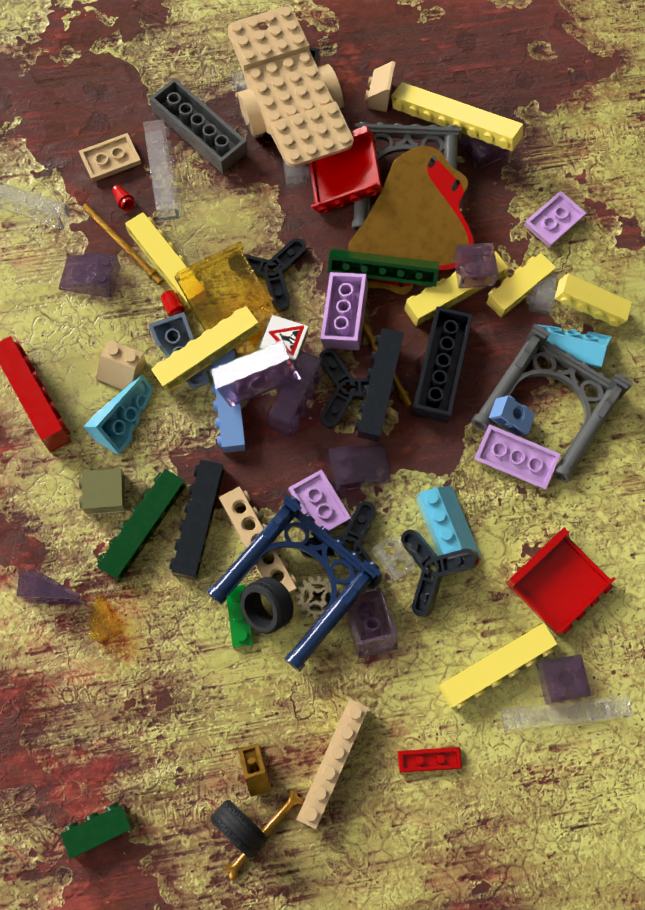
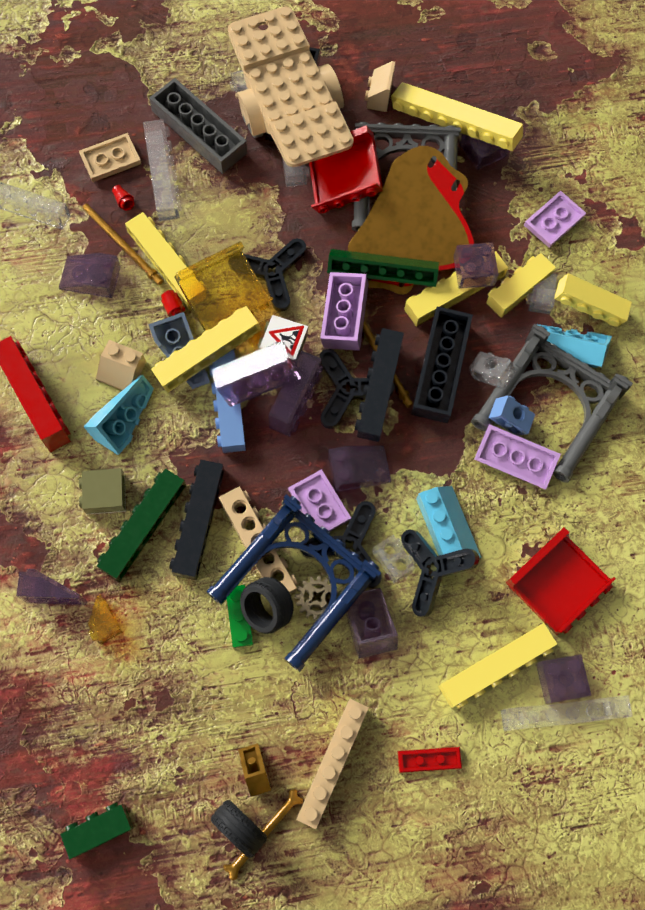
(492, 370): none -> clear brick

